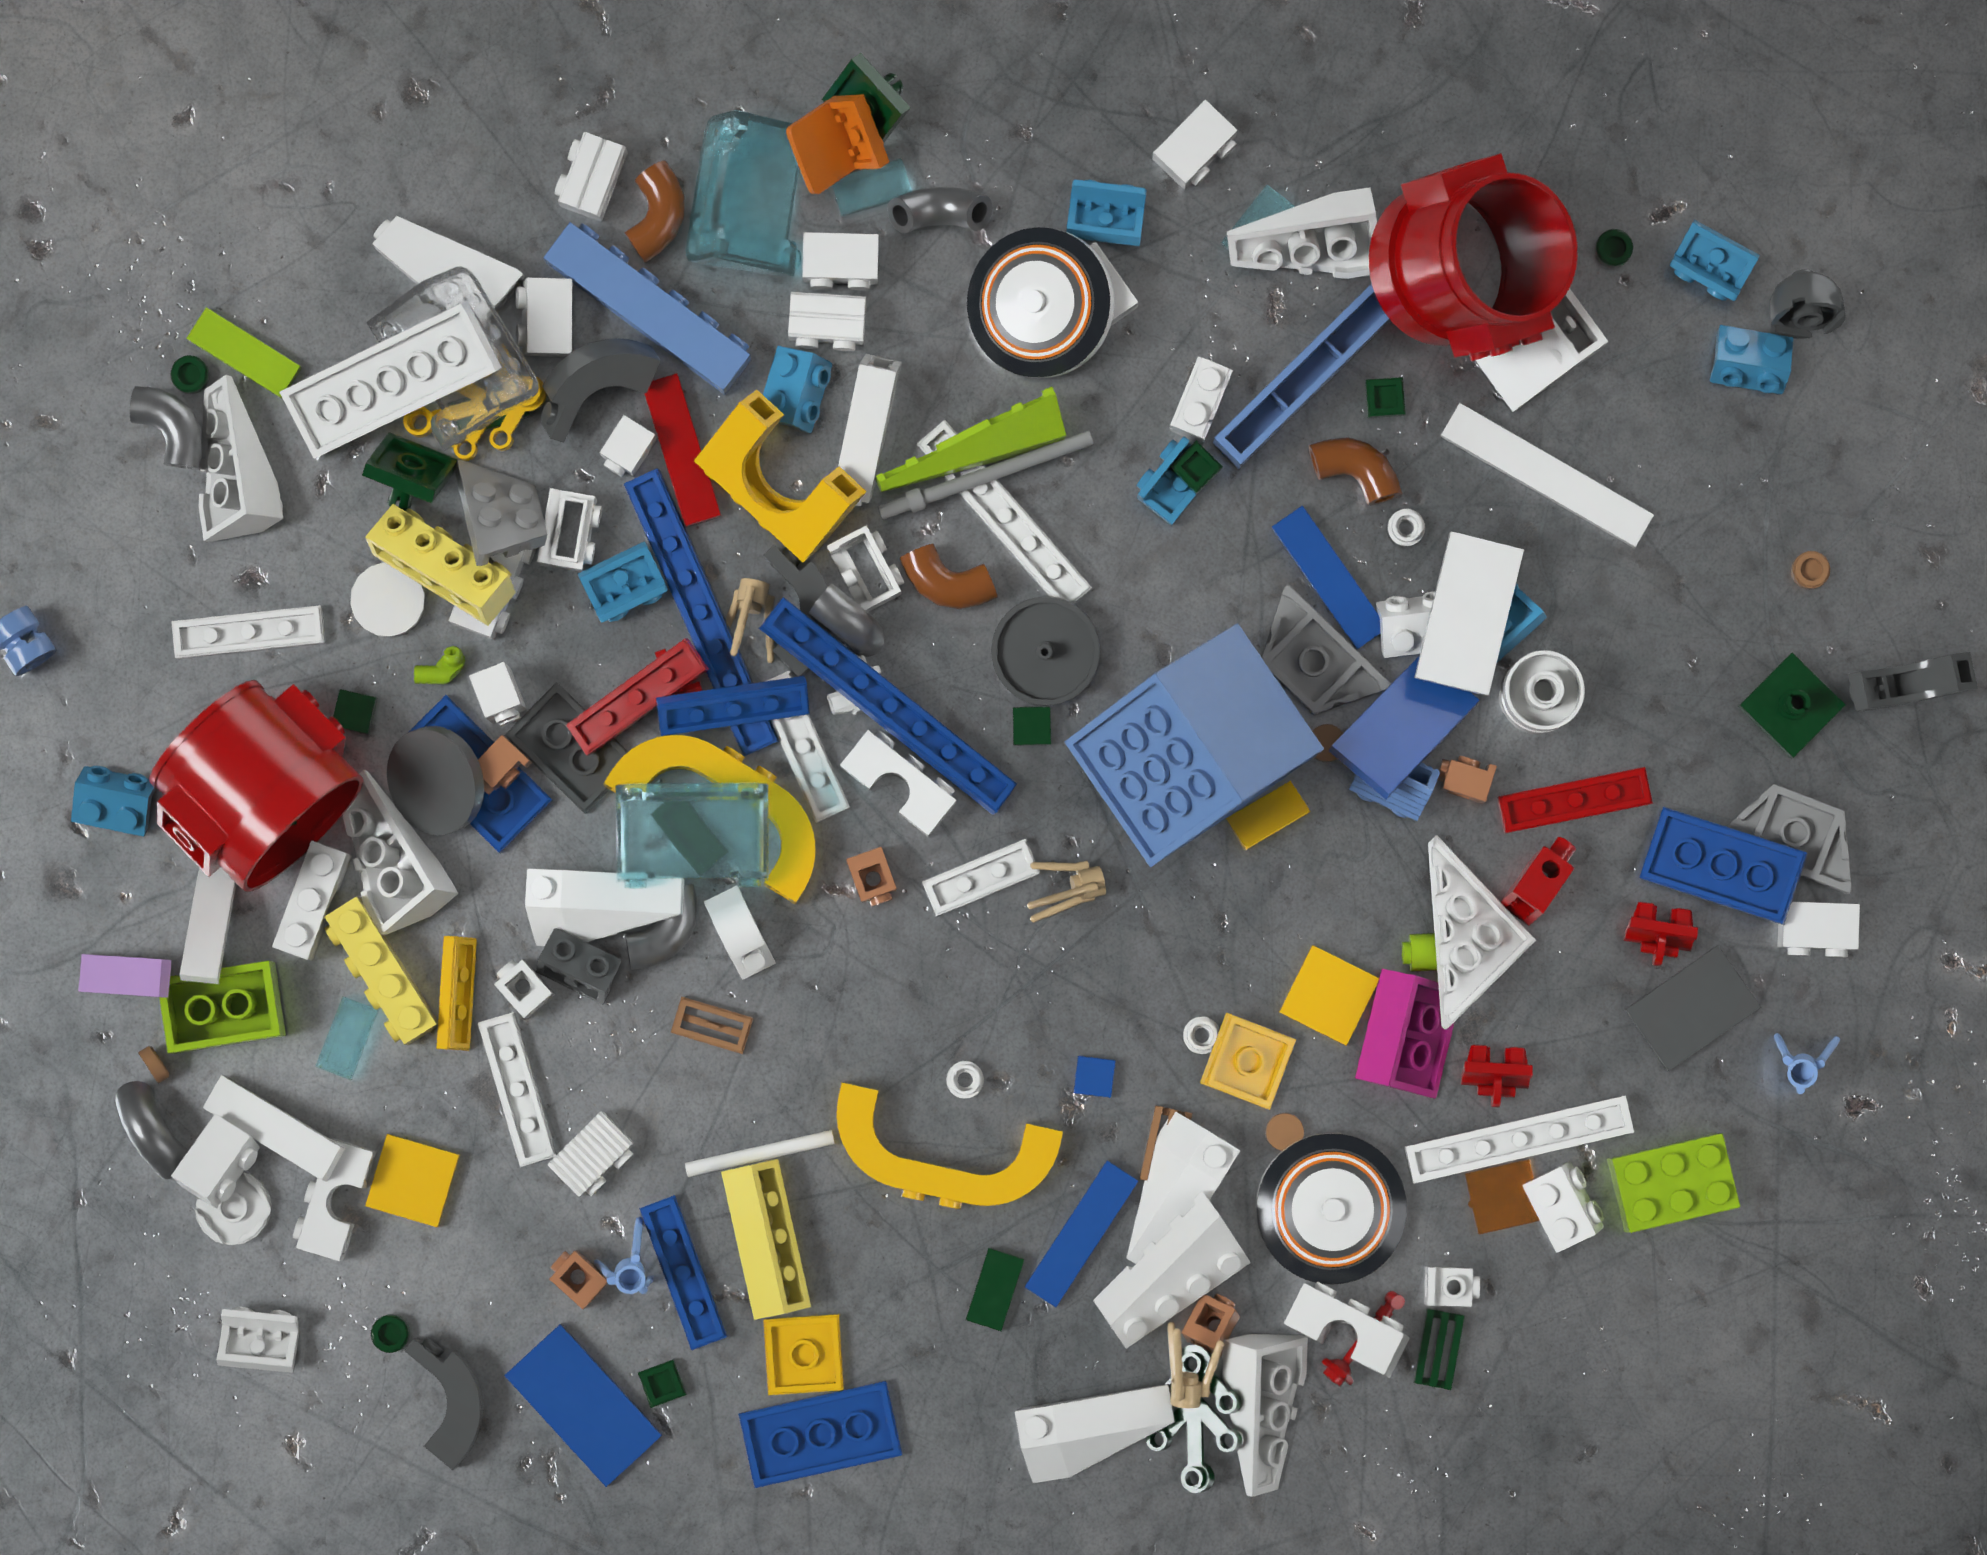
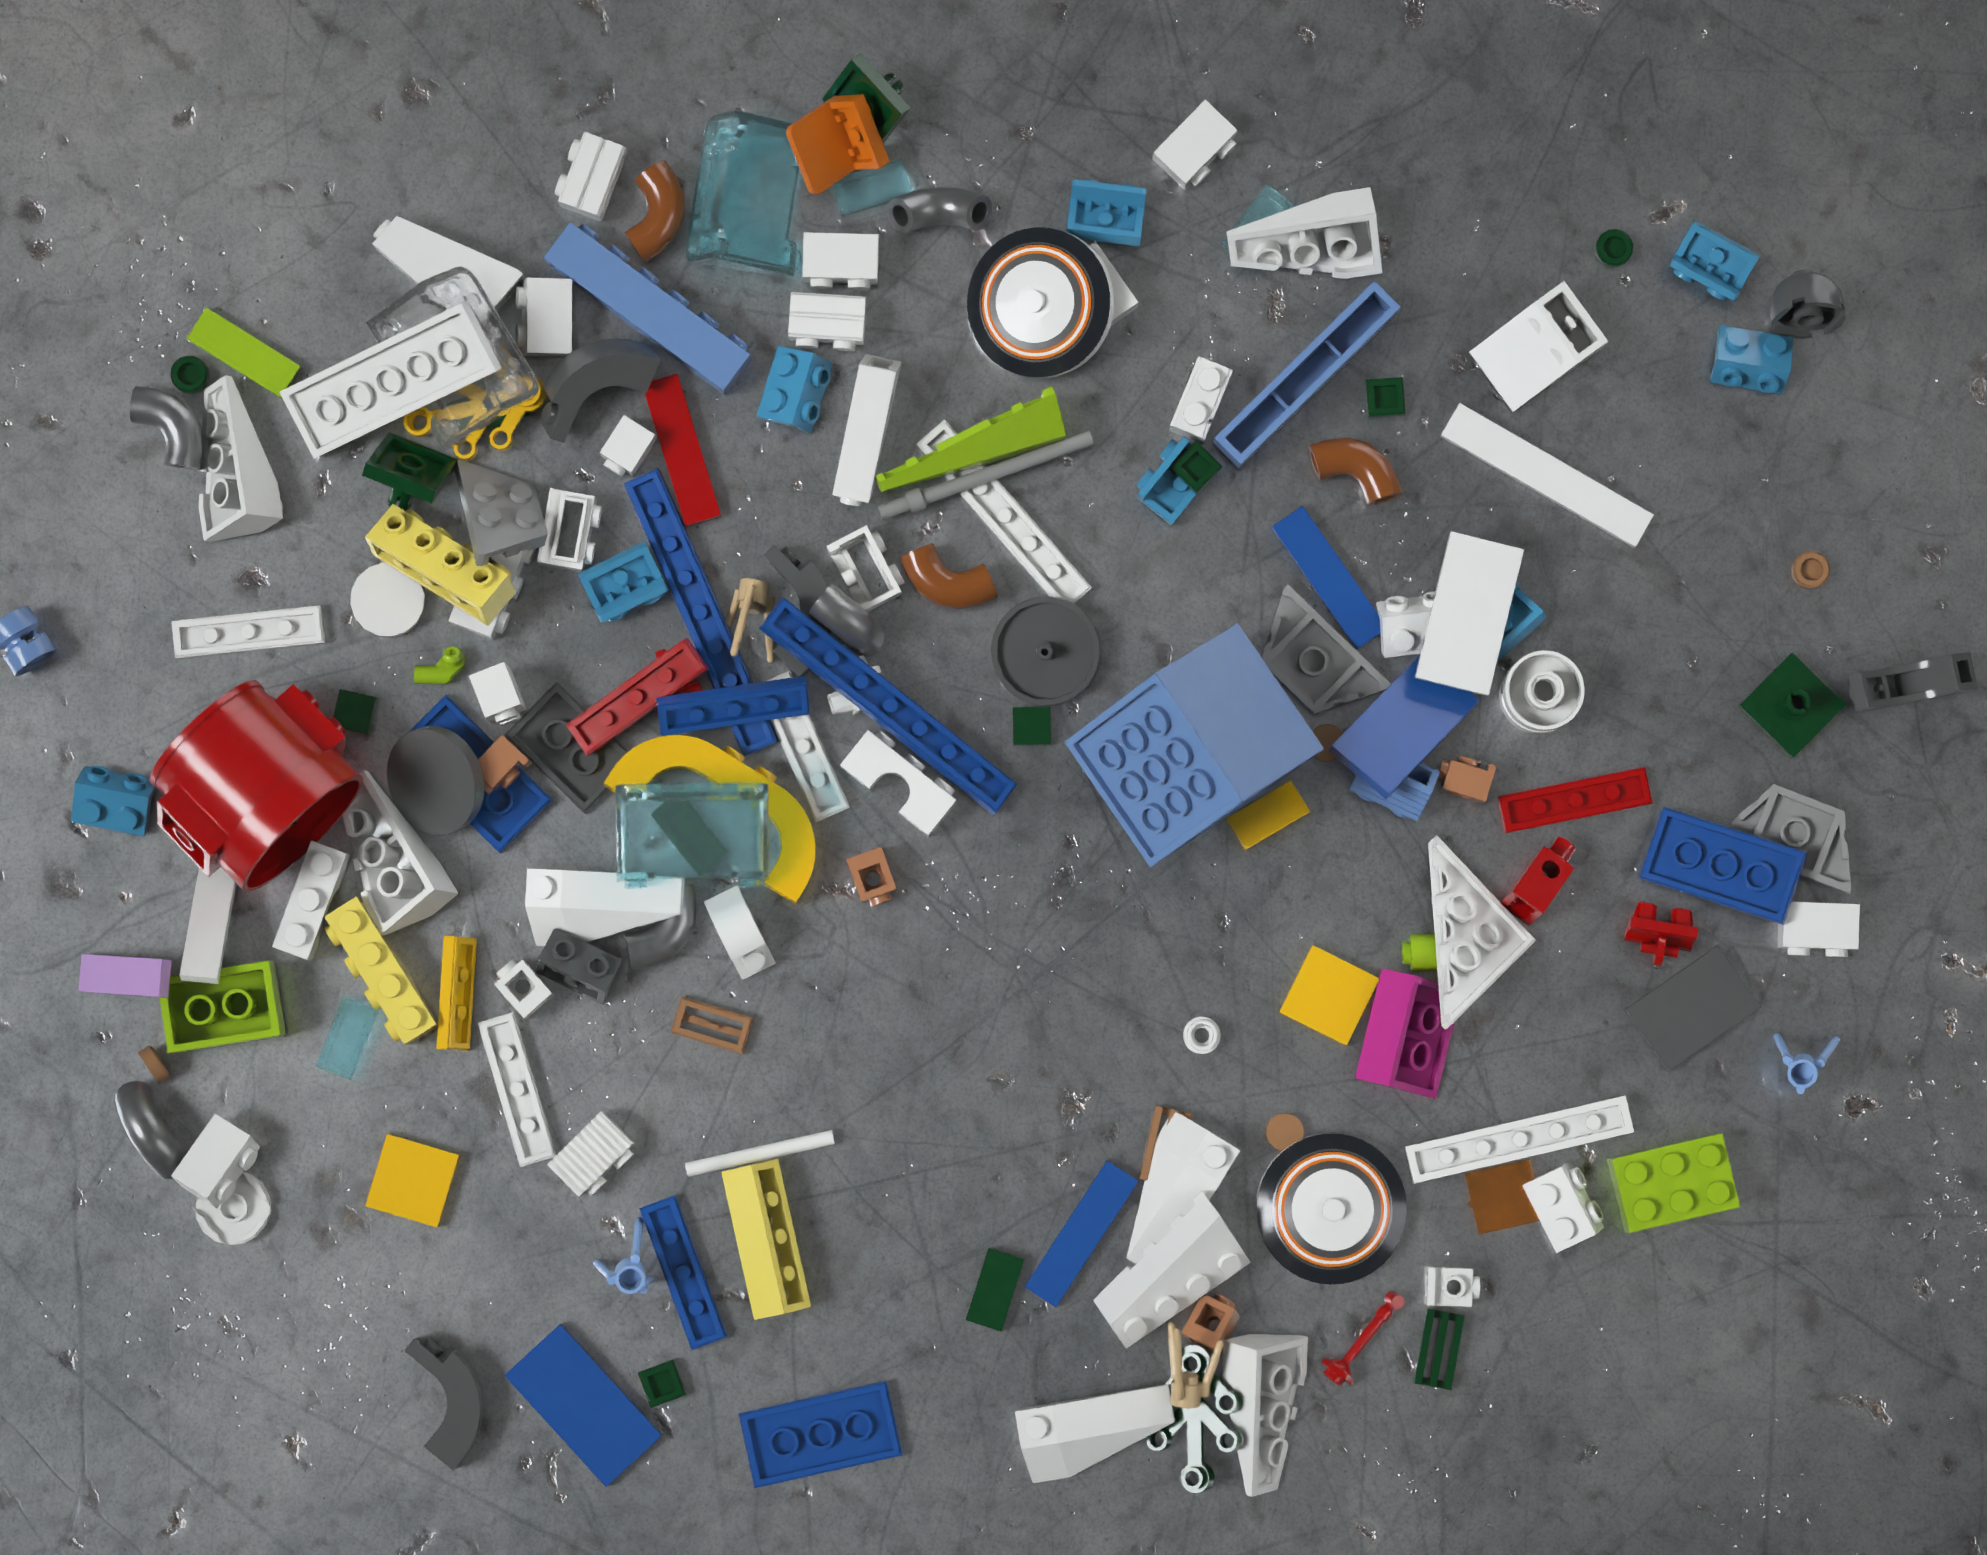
(258, 1340): white bracket -> none
(274, 1128): white tile -> none
(321, 1229): white arch -> none
(390, 1333): dark green tile -> none
(581, 1293): nougat brick -> none
(734, 464): yellow arch -> none
(803, 1354): yellow tile -> none
(916, 1178): yellow arch -> none
(973, 1070): white plate -> none
(980, 877): white tile -> none
(1084, 887): tan plant -> none
(1094, 1076): blue tile -> none
(1248, 1061): yellow tile -> none
(1378, 1342): white arch -> none
(1412, 517): white plate -> none
(1419, 271): red cylinder -> none
(1496, 1078): red hips -> none

